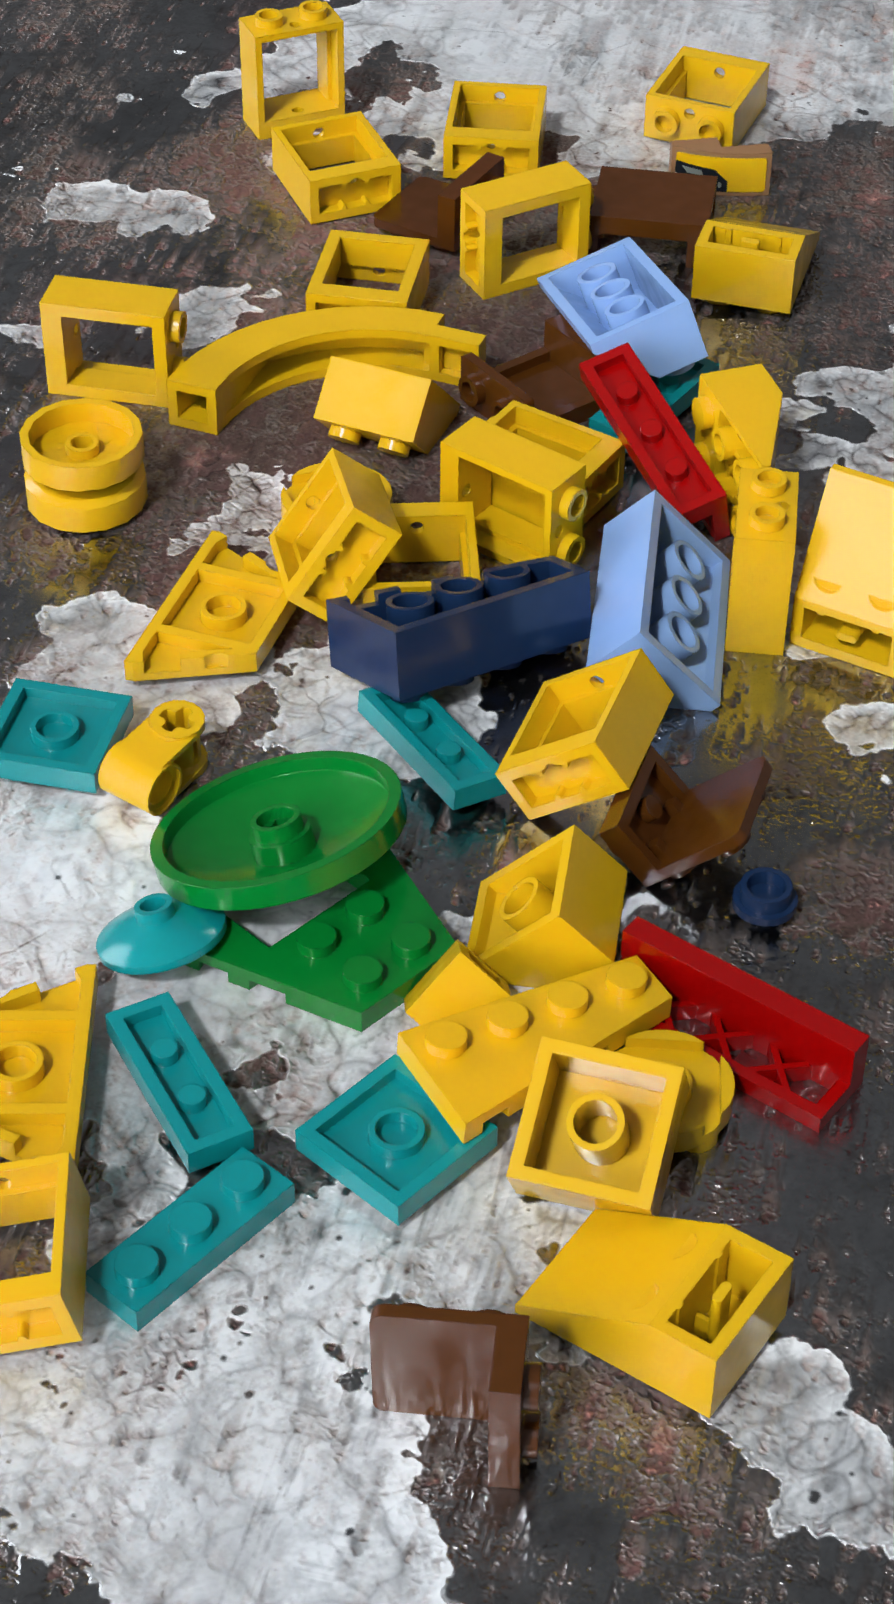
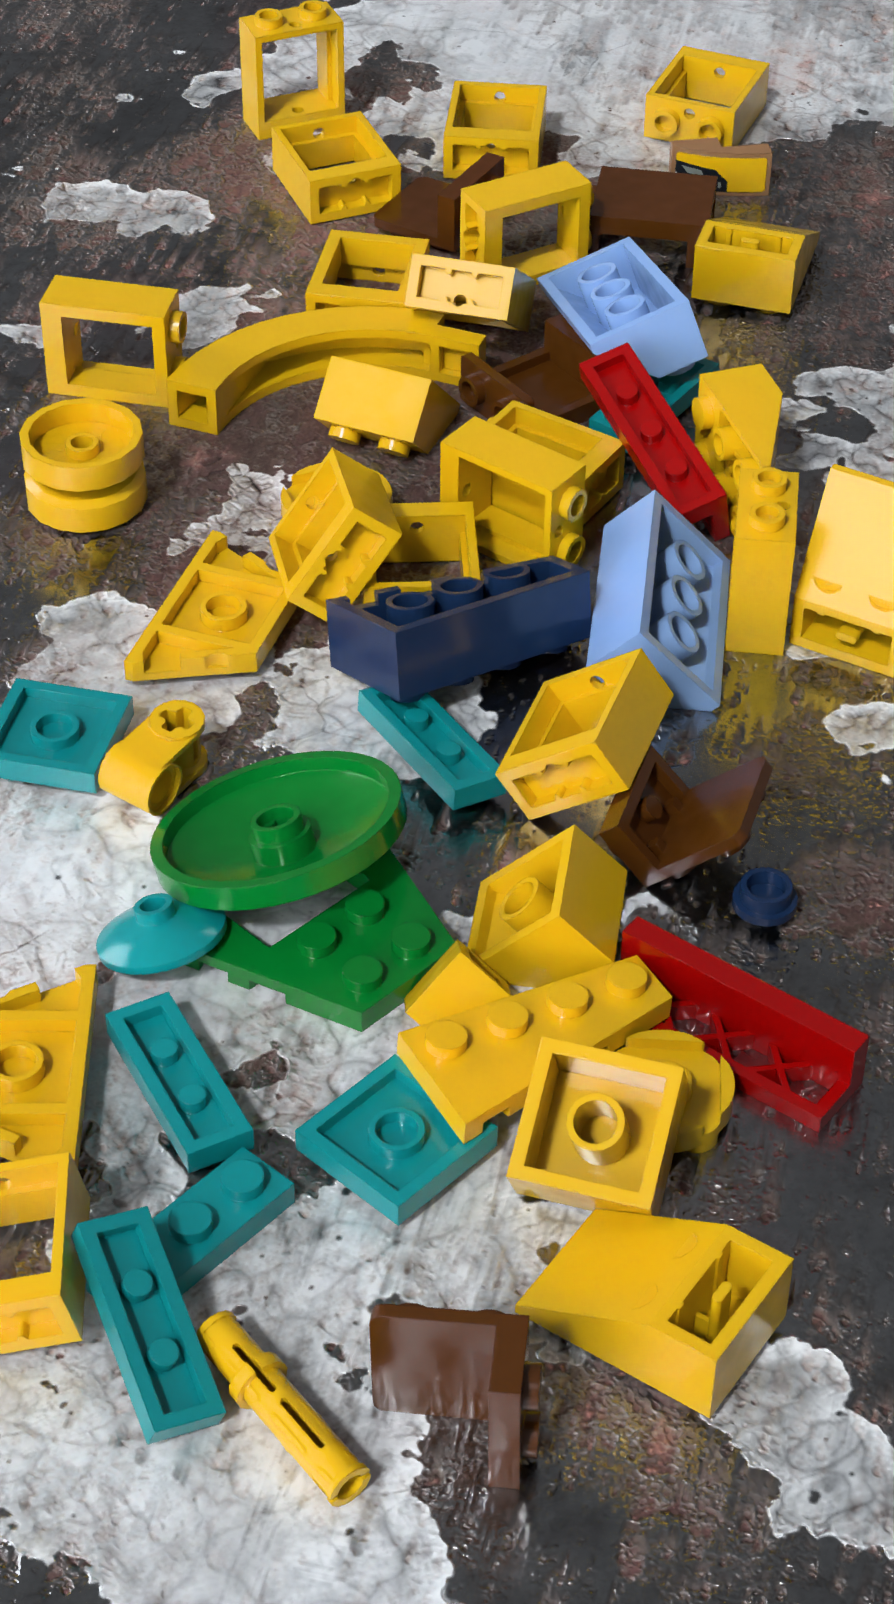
(148, 1325): none -> teal plate
(261, 1384): none -> yellow pin
(471, 291): none -> yellow window

